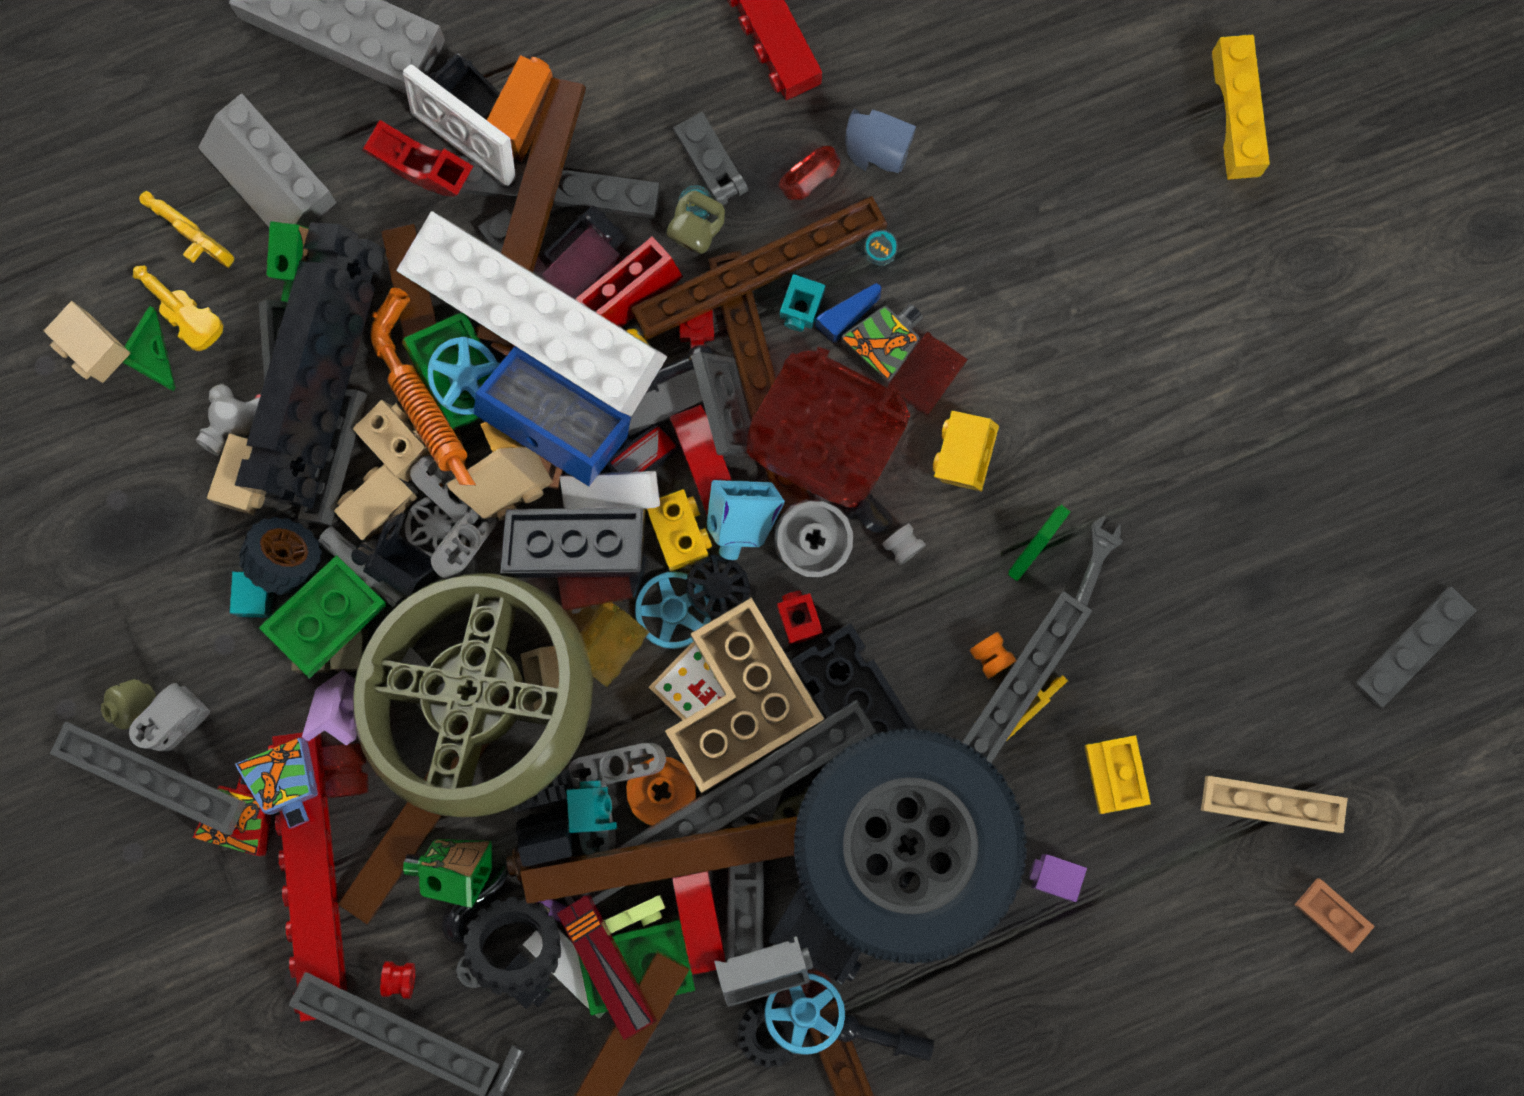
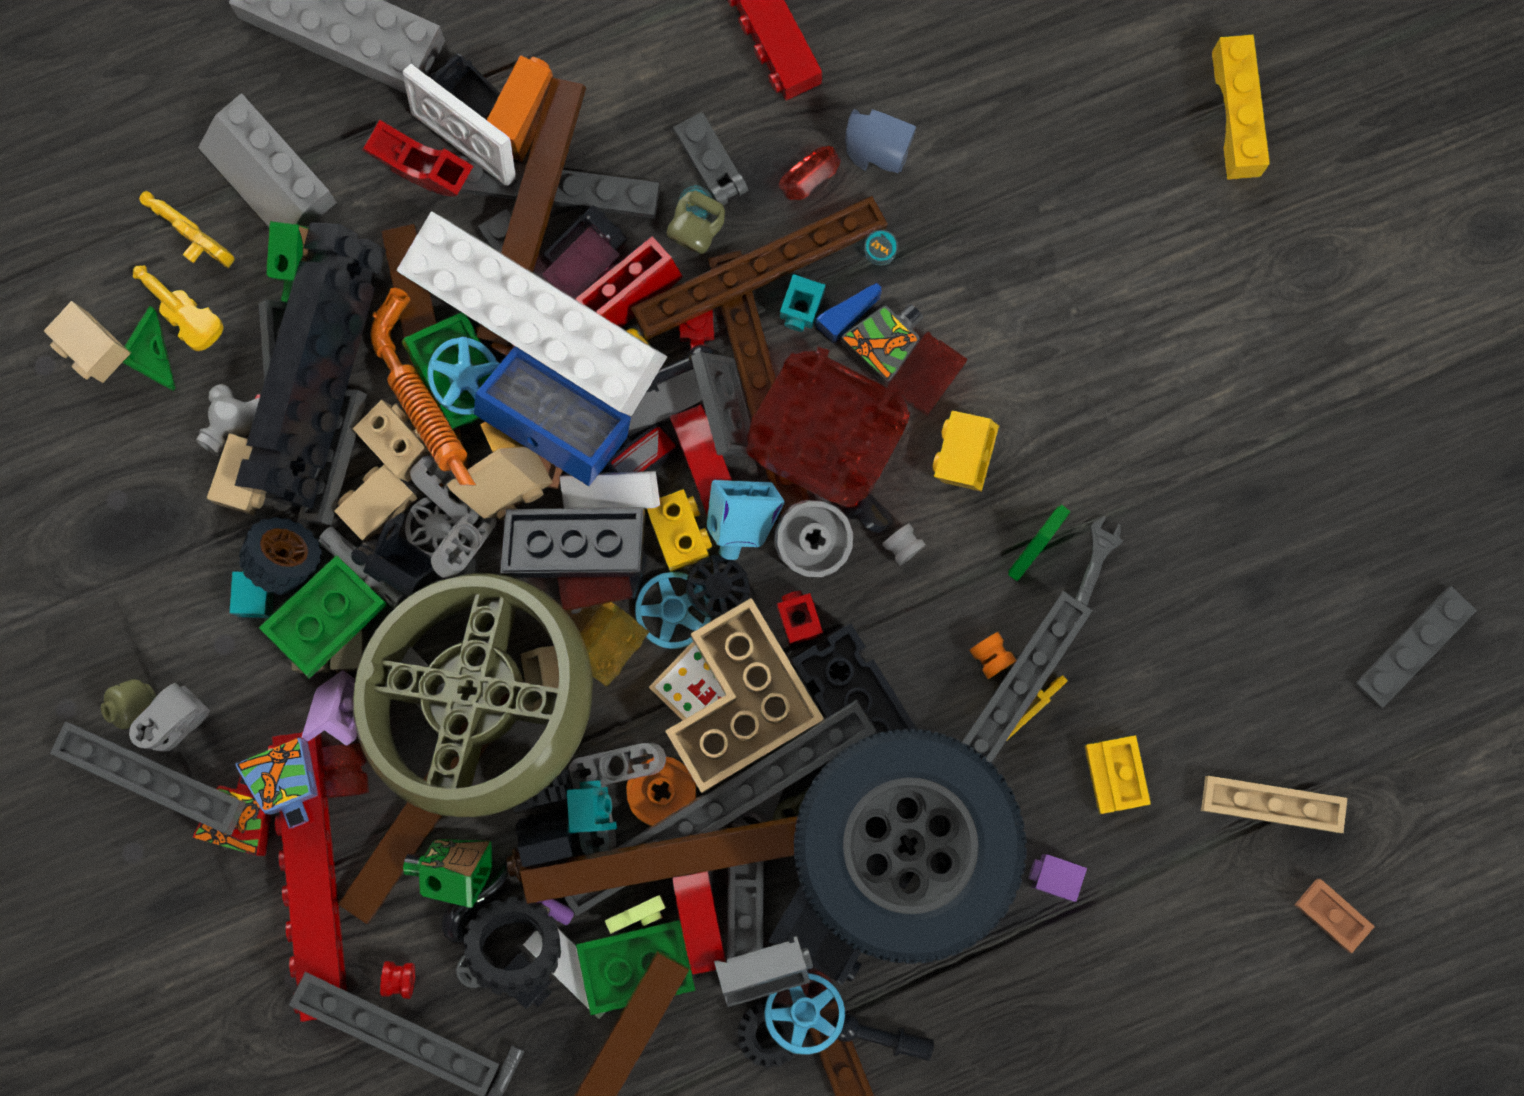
(607, 967): dark red tile -> none

